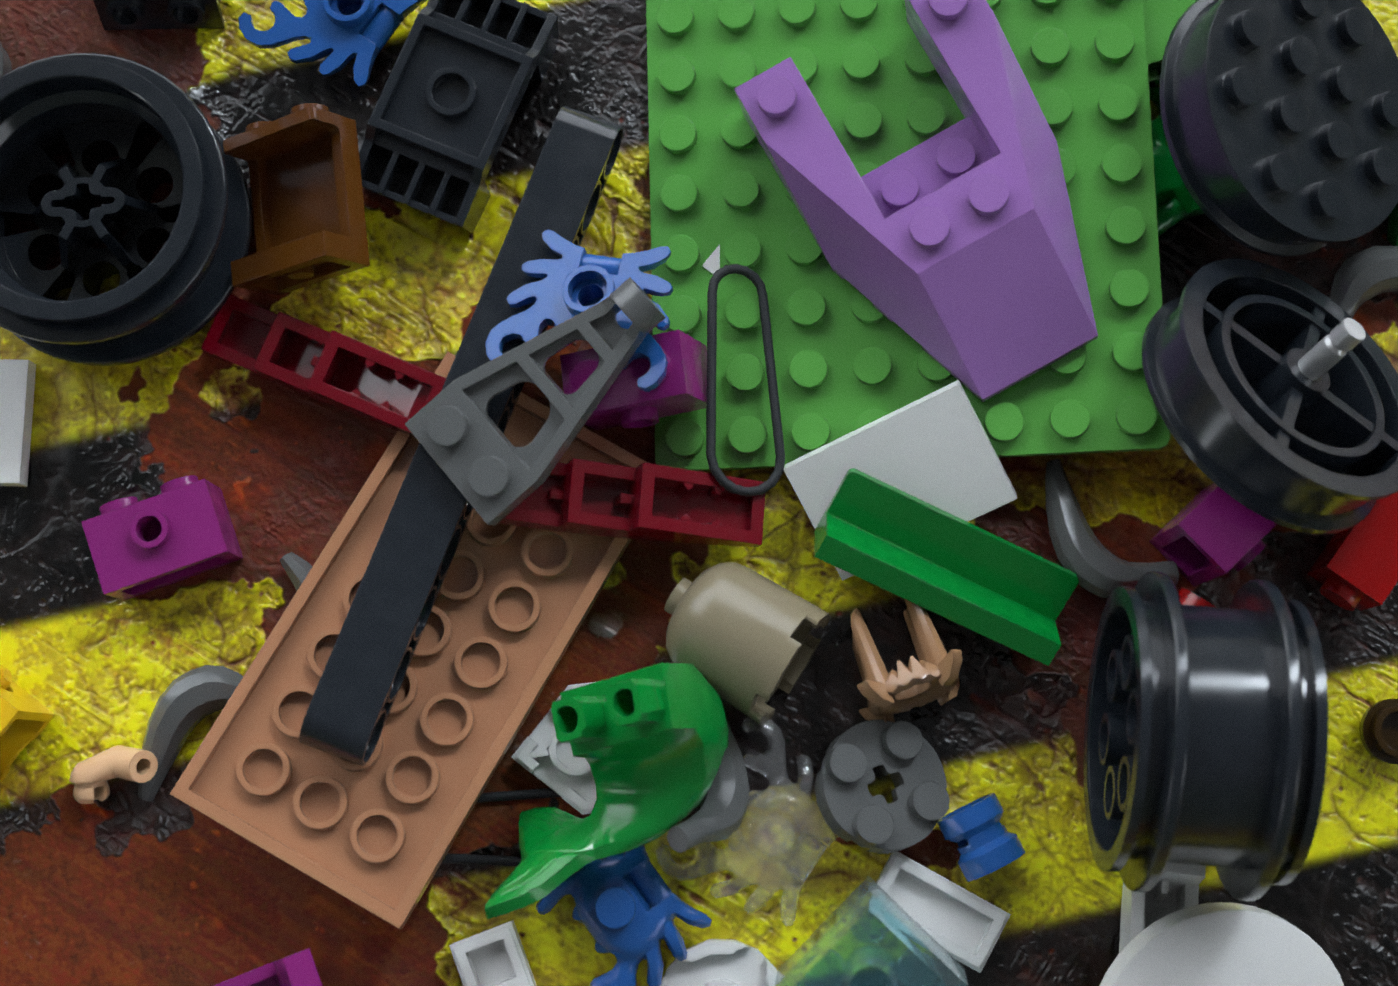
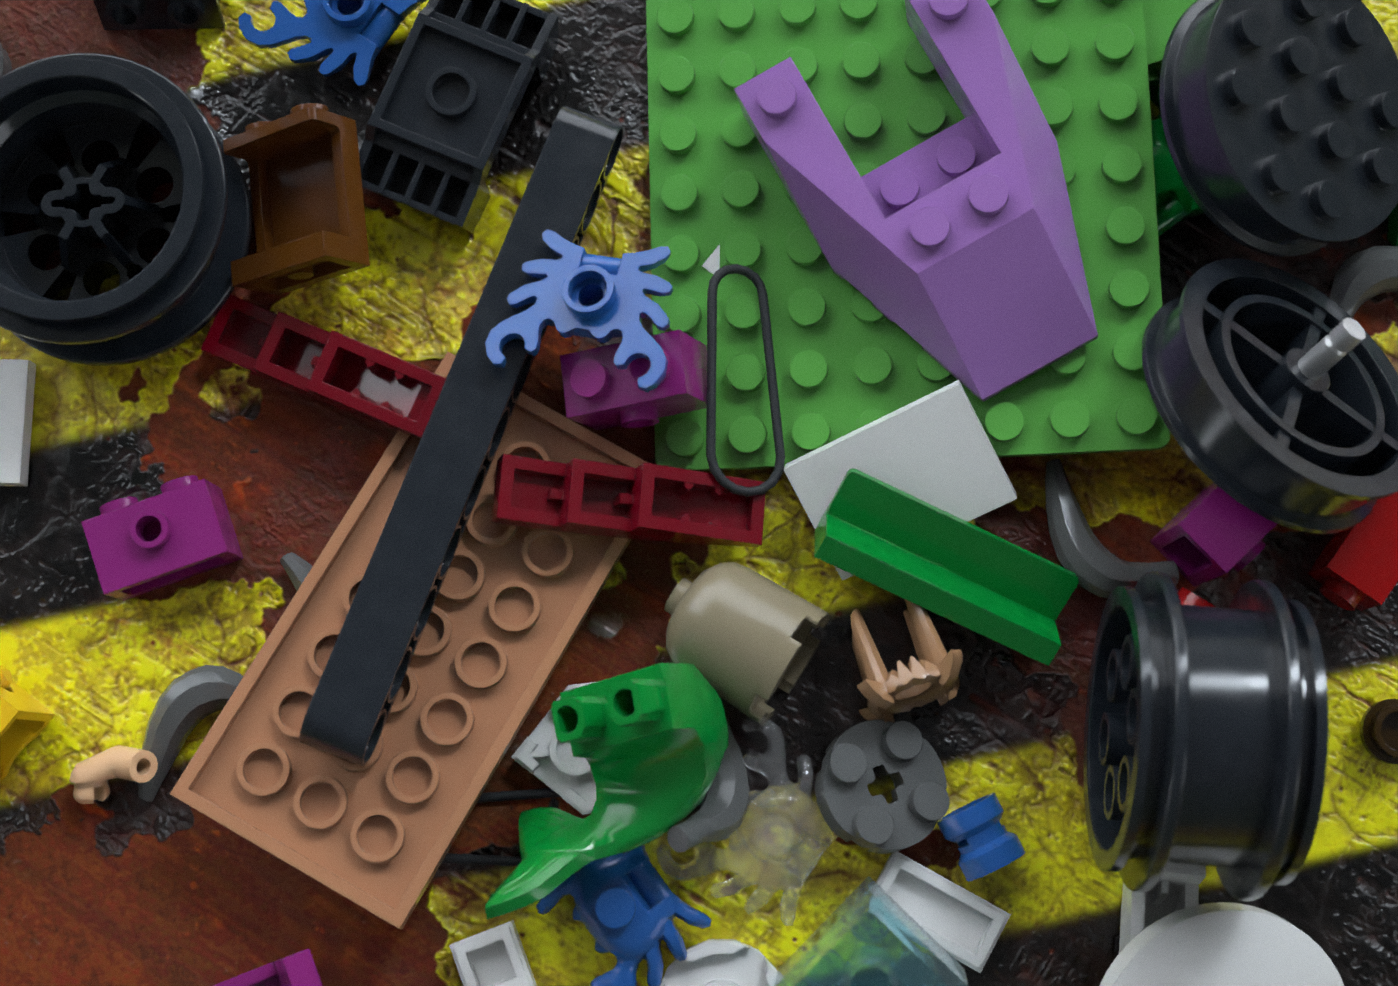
(473, 448): dark grey plate -> none

